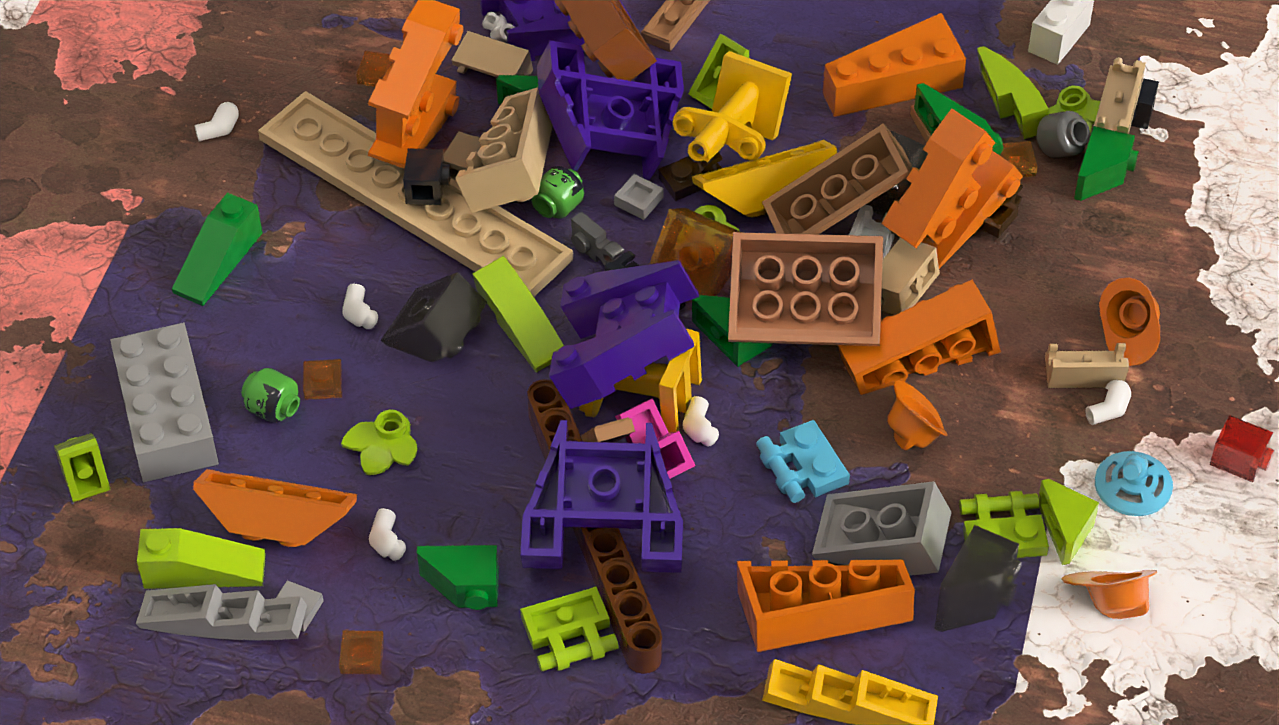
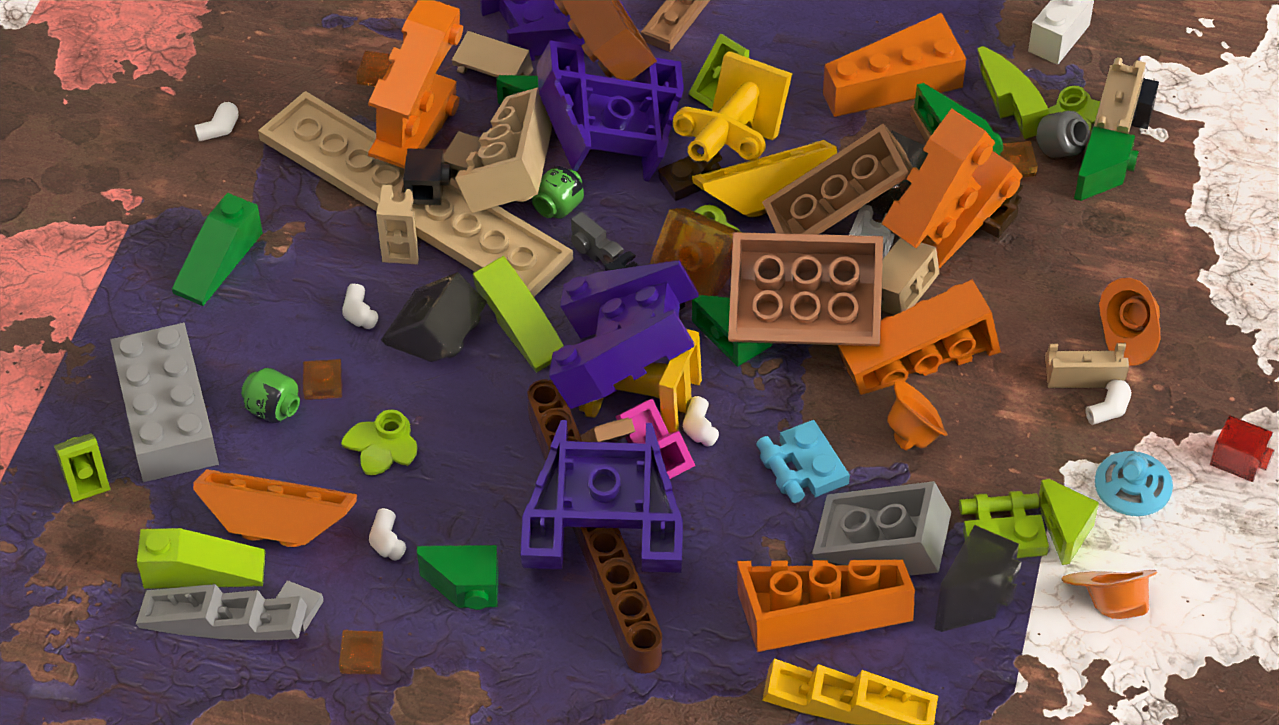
(397, 228): none -> tan hinge
(497, 25): white arm -> none
(565, 619): lime plate -> none
(638, 196): light grey plate -> none

